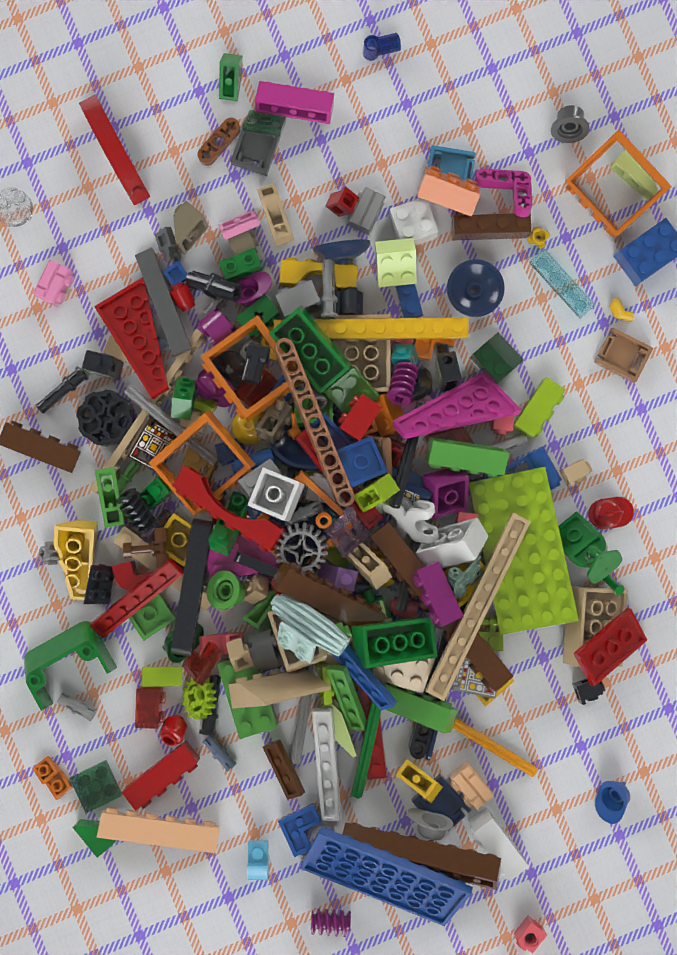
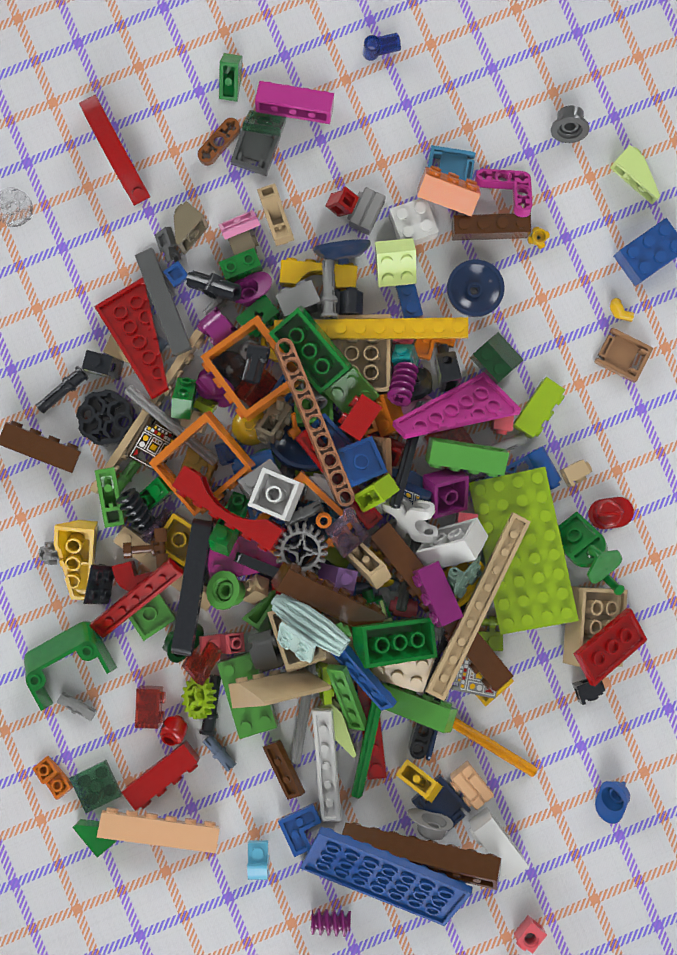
(54, 283): bright pink brick -> none
(162, 676): lime slope -> none
(182, 296): red brick -> none
(239, 654): tan brick -> none
(562, 283): clear light blue plate -> none
(618, 137): orange window -> none

